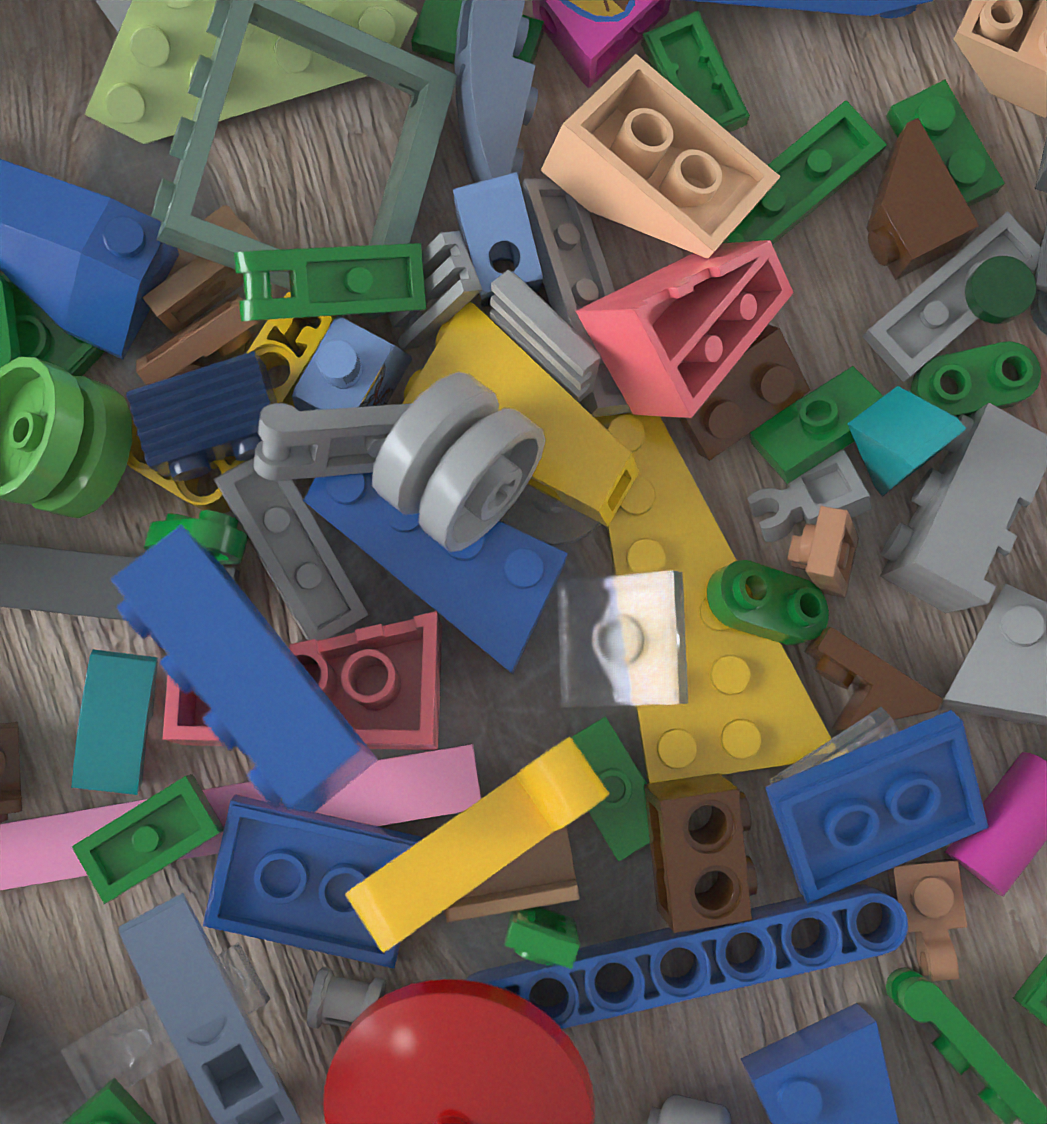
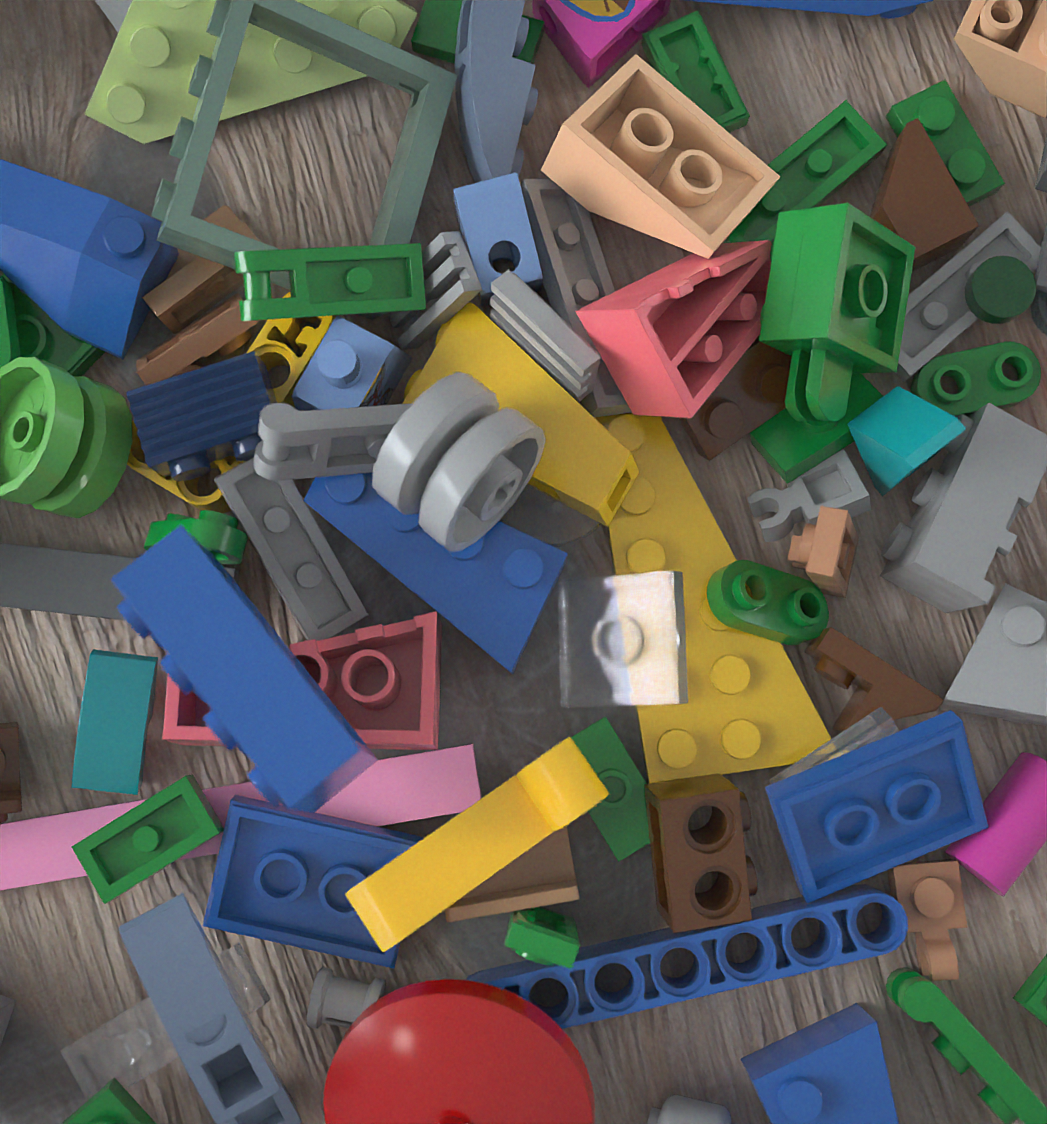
(834, 304): none -> green brick

